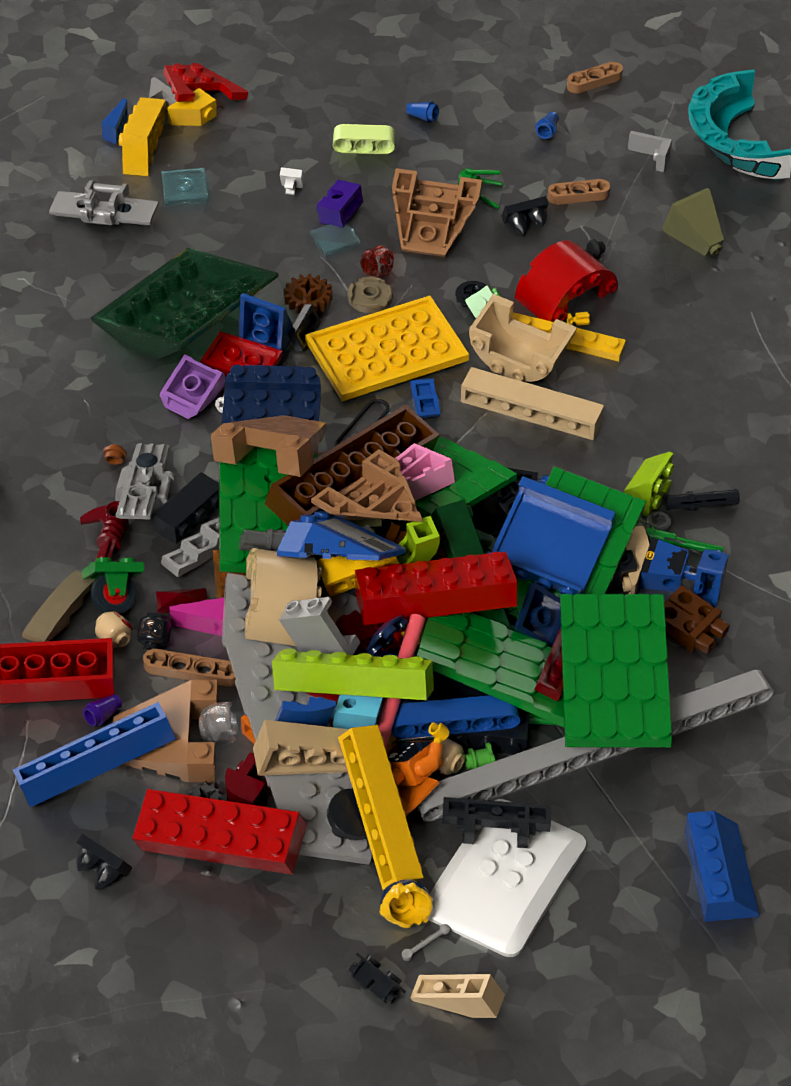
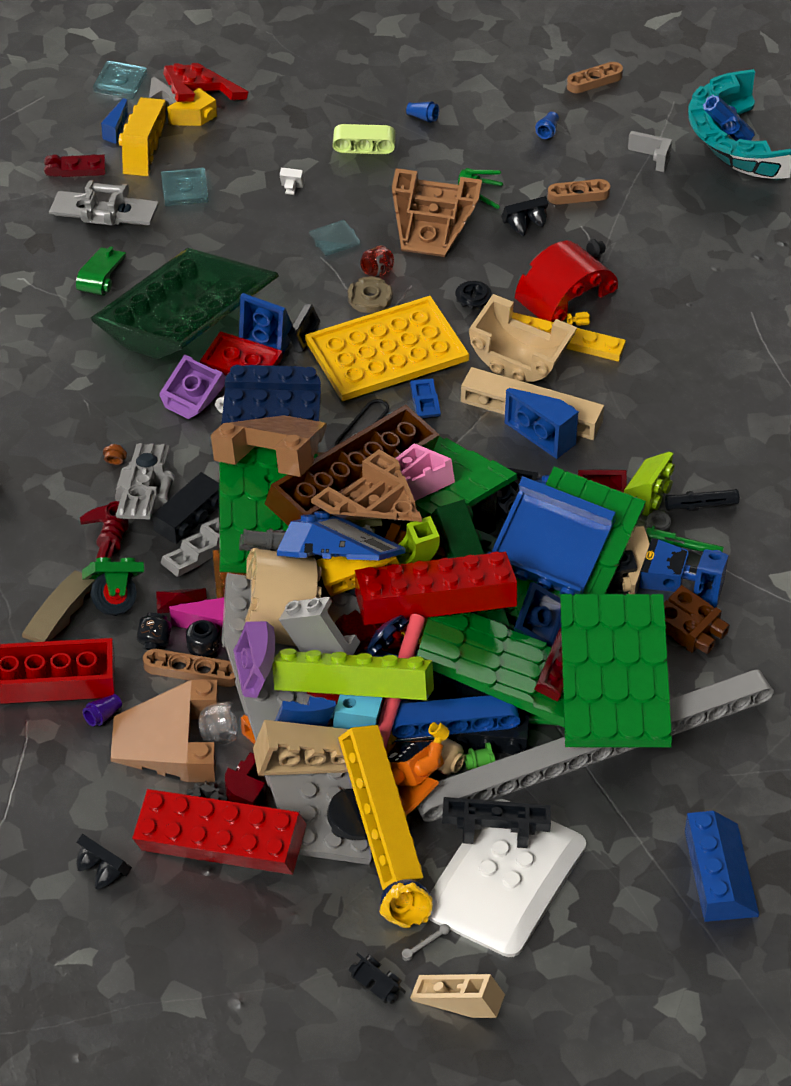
(74, 165): none -> dark red hinge
(94, 754): blue brick -> none
(95, 274): none -> green door
(114, 626): tan head -> none
(120, 79): none -> clear light blue tile
(202, 638): none -> black head
(254, 656): none -> medium lavender slope
(308, 291): reddish brown gear -> none
(340, 197): dark purple brick -> none
(479, 299): bracket -> none
(542, 420): none -> blue slope
(609, 477): none -> dark red slope
(695, 223): olive slope -> none
(728, 119): none -> blue piece

